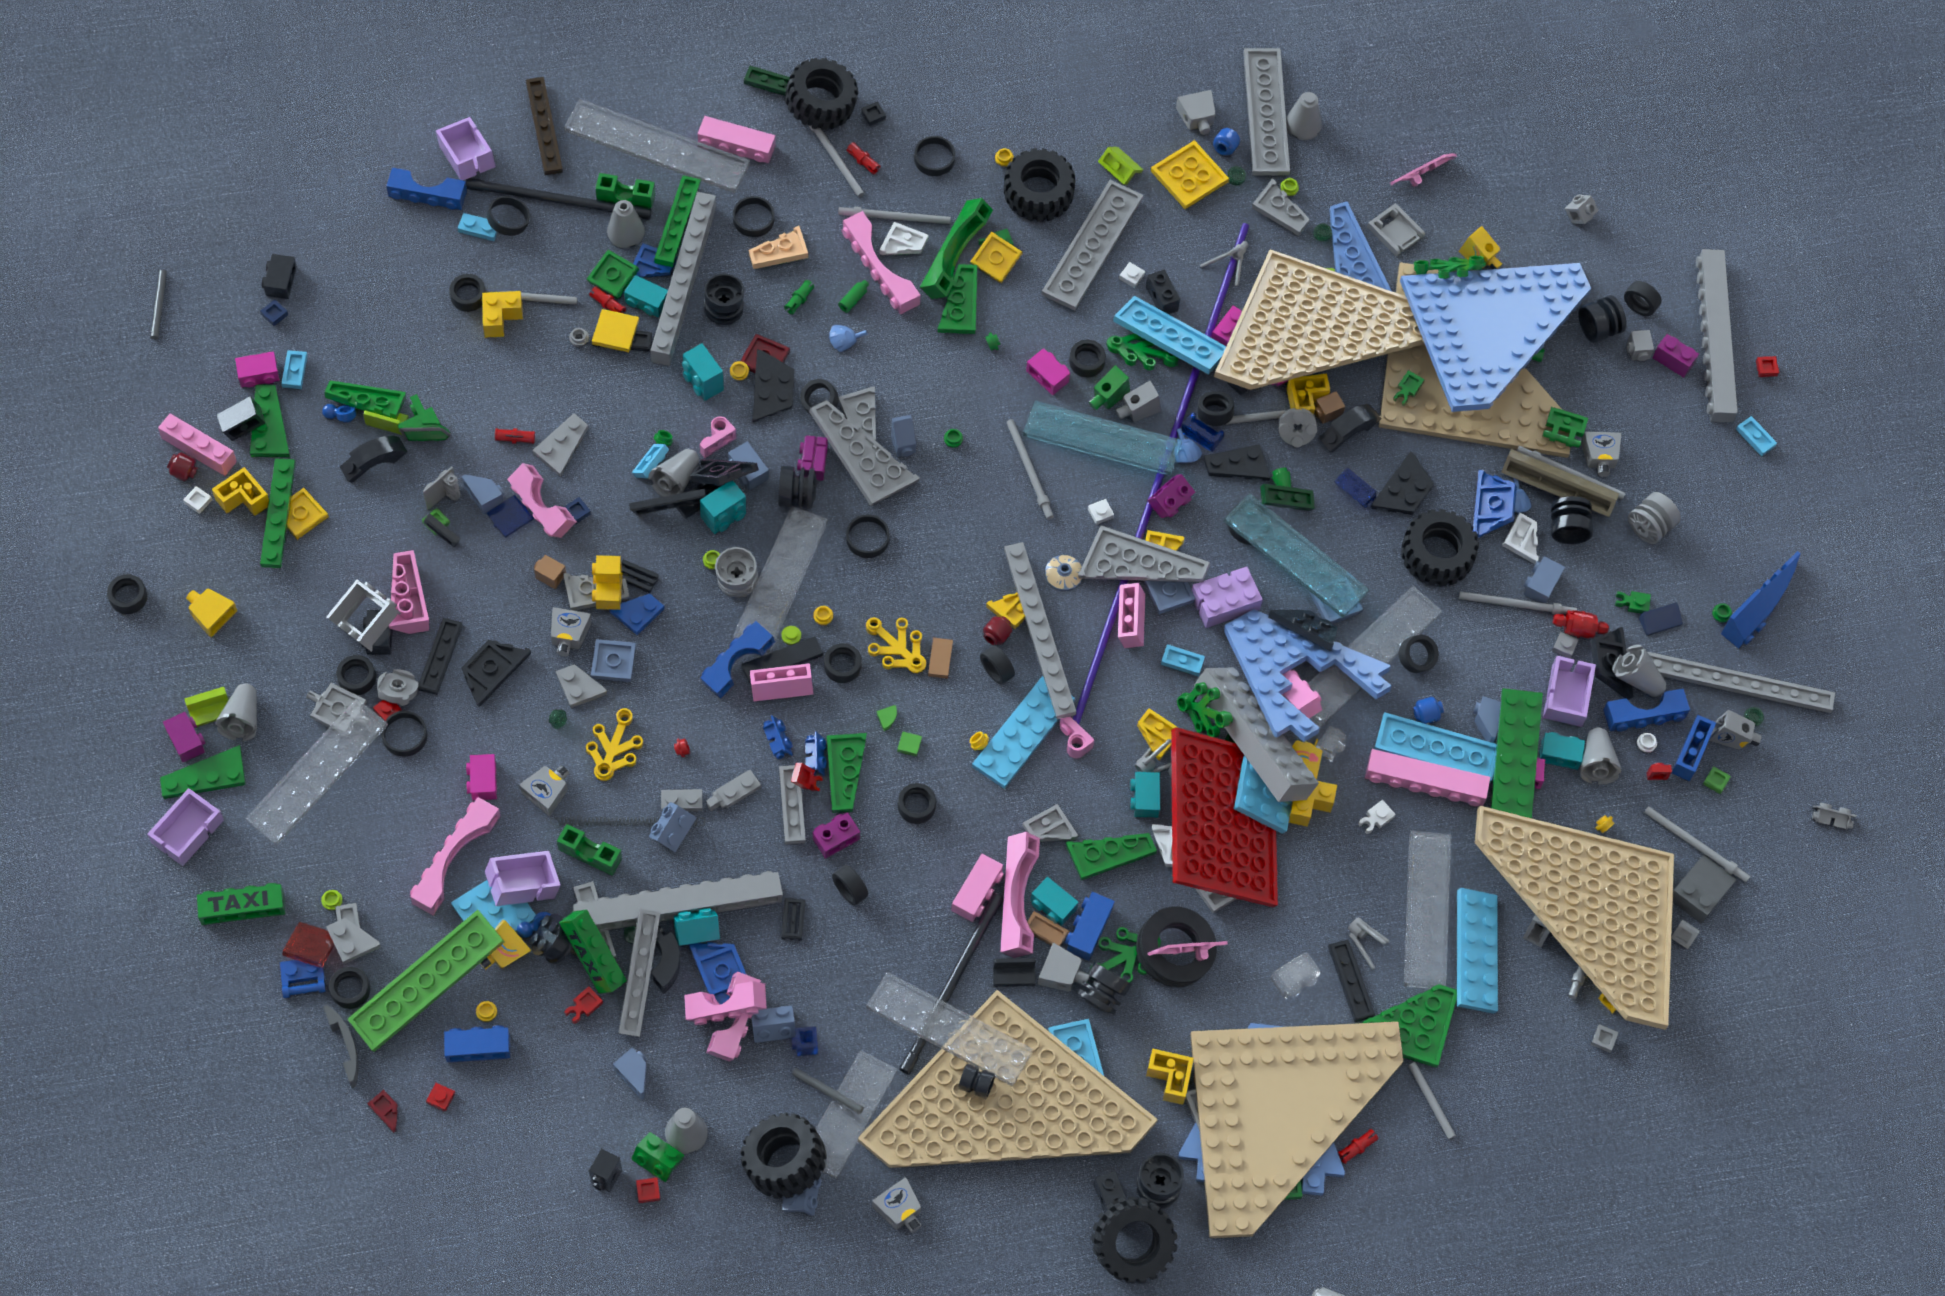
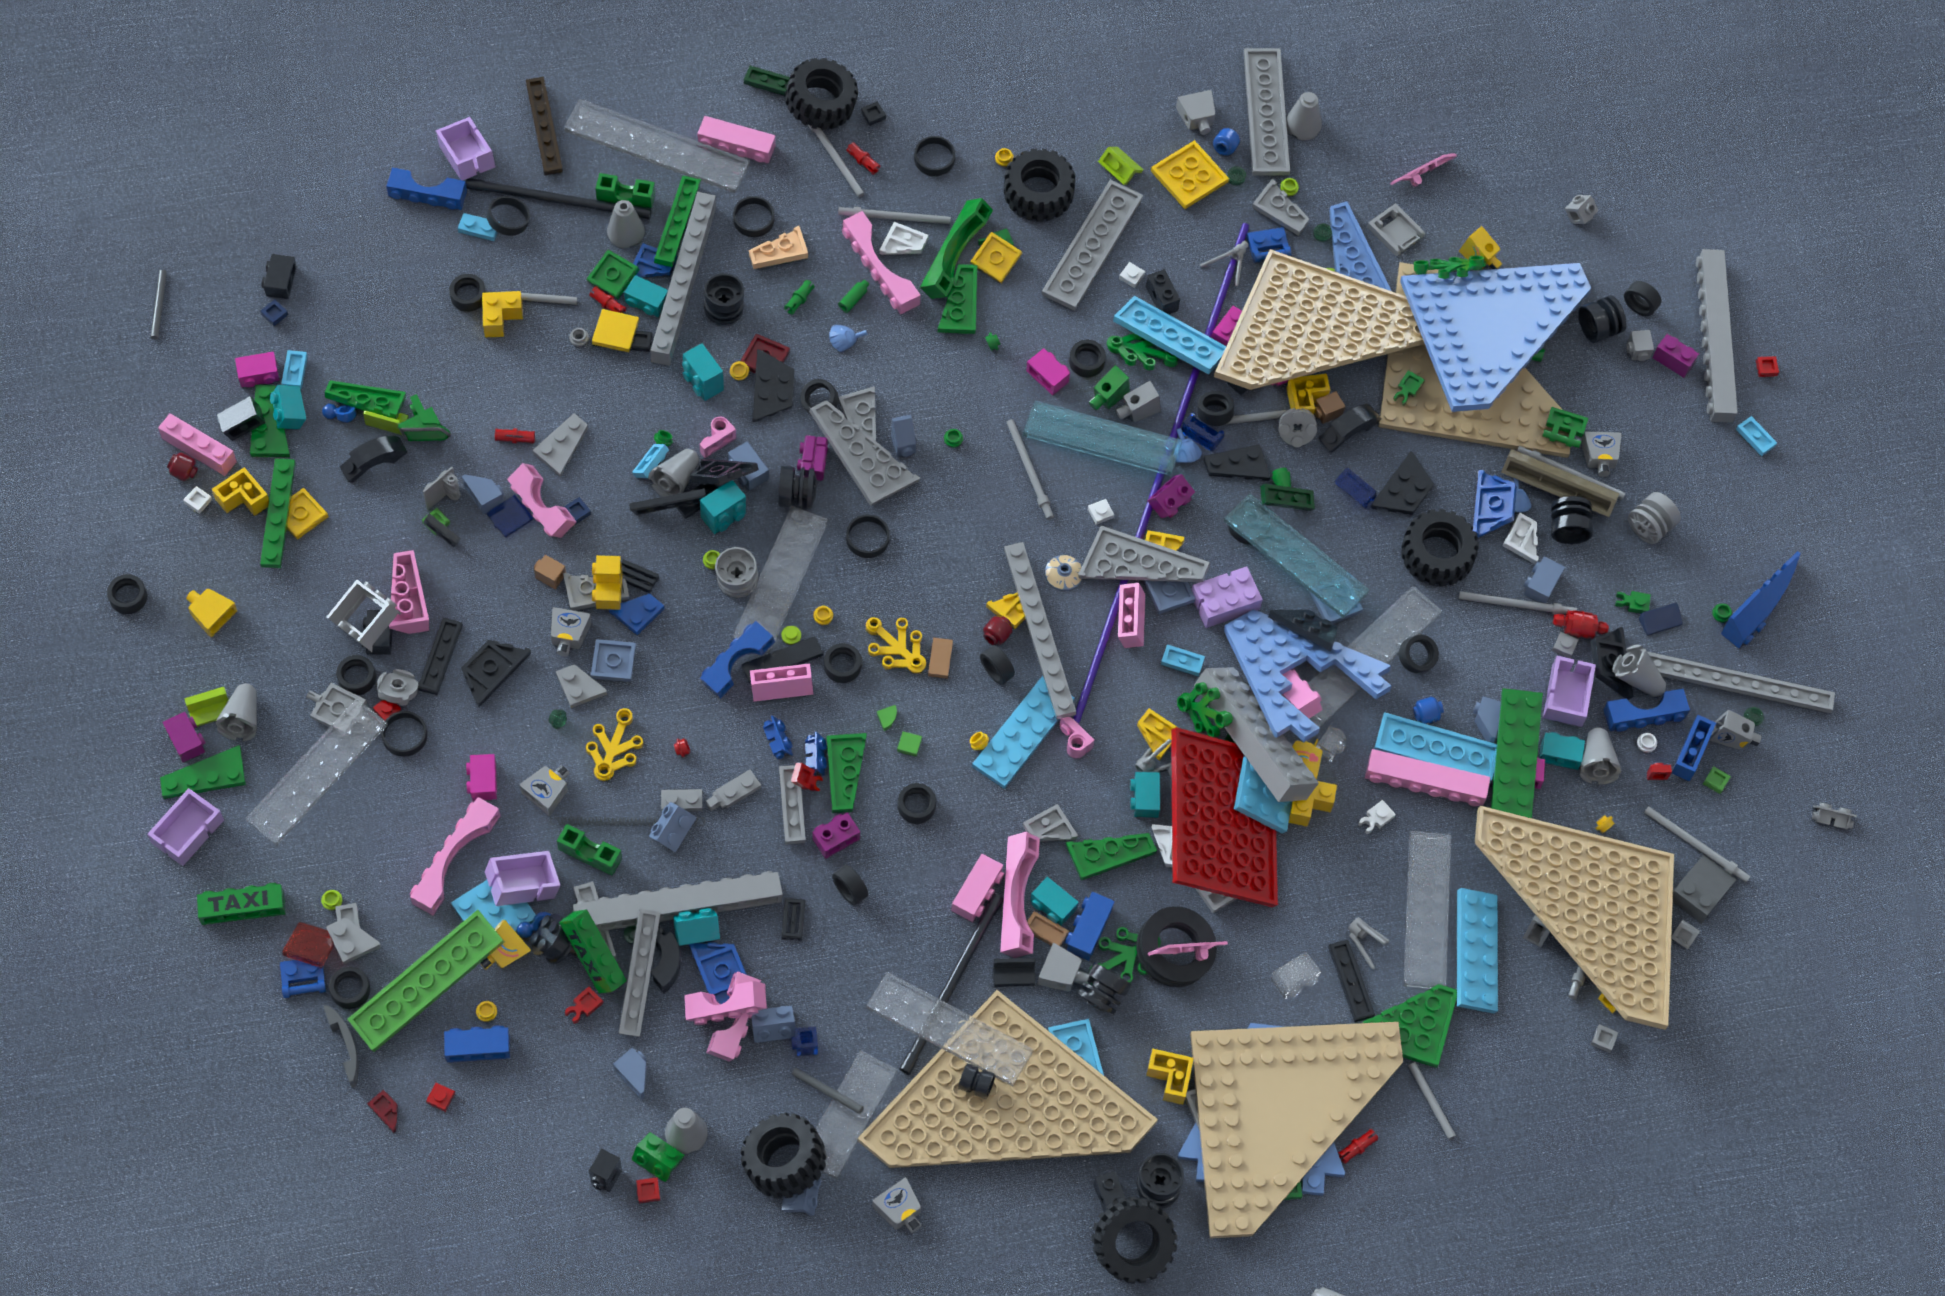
(288, 407): none -> teal brick
(1267, 240): none -> blue plate

